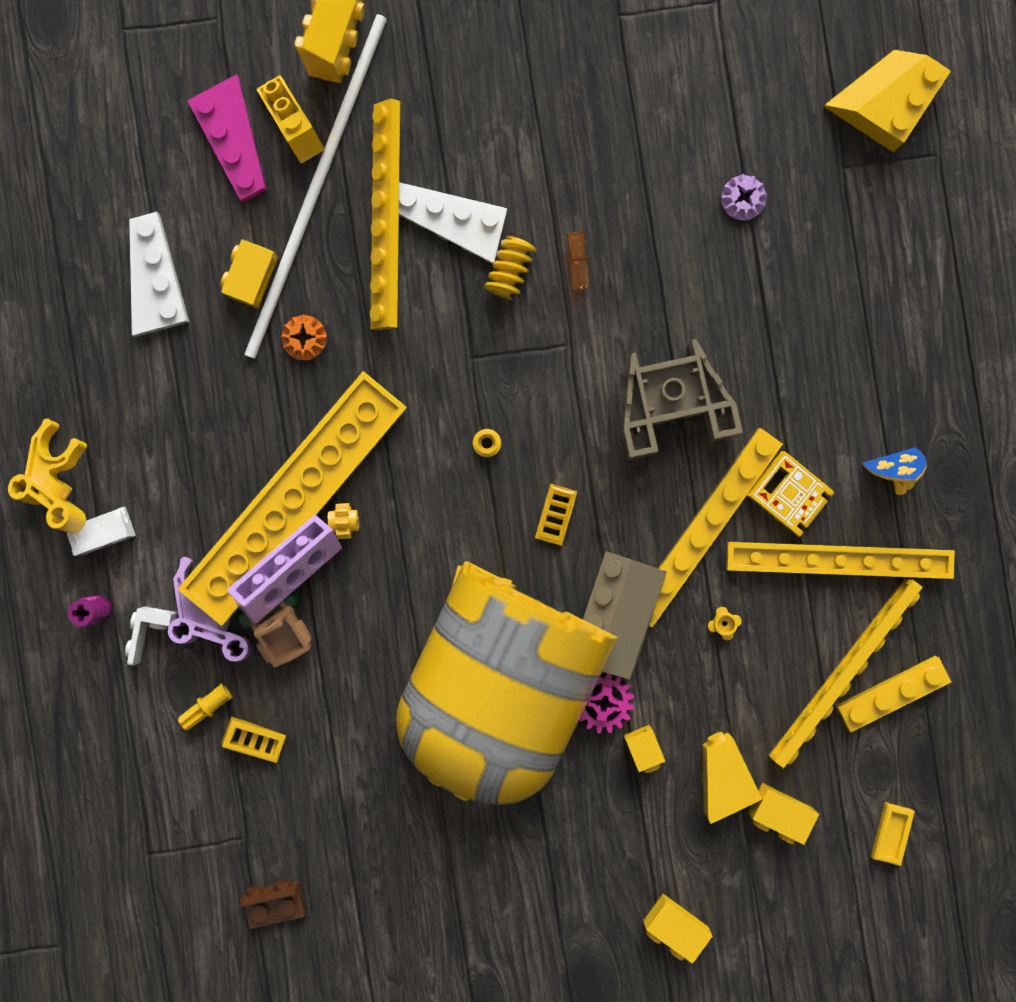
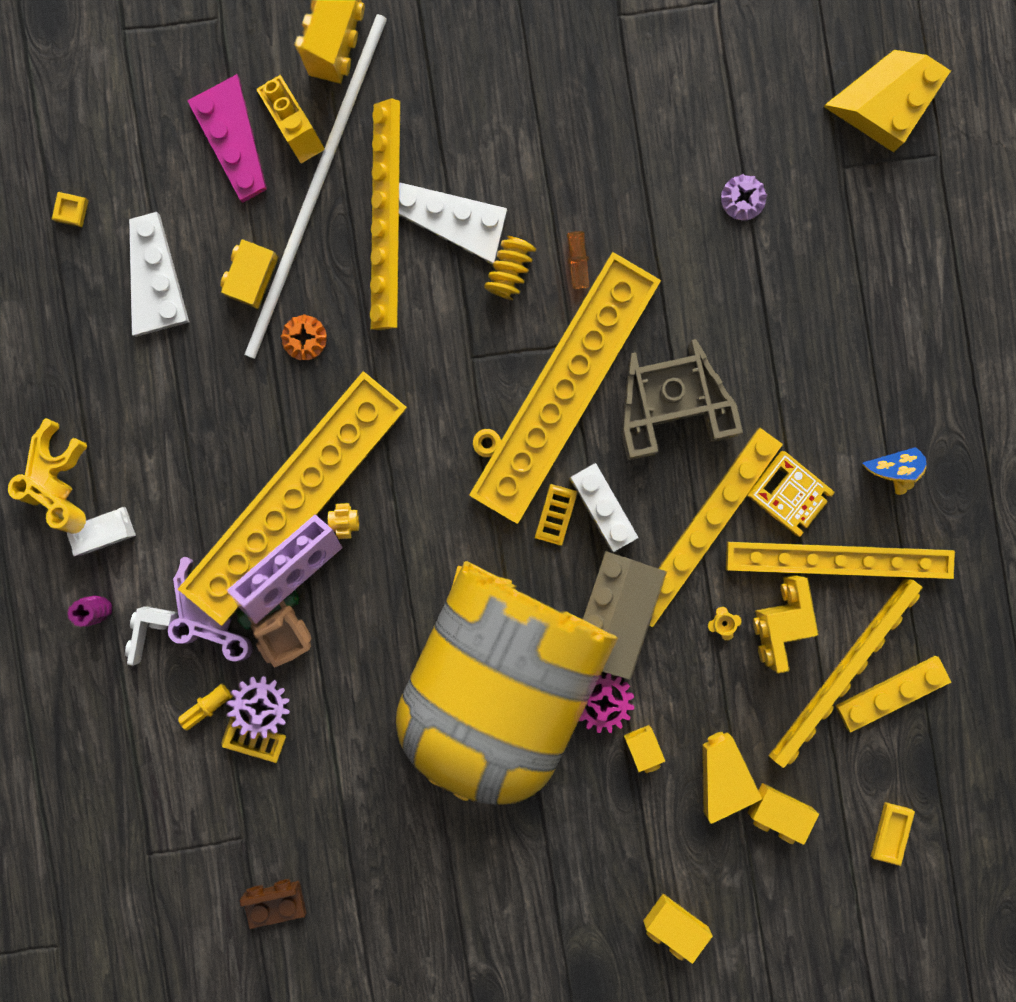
(70, 209): none -> yellow tile
(256, 720): none -> lavender gear
(565, 387): none -> yellow plate
(603, 507): none -> white brick
(785, 622): none -> yellow bracket

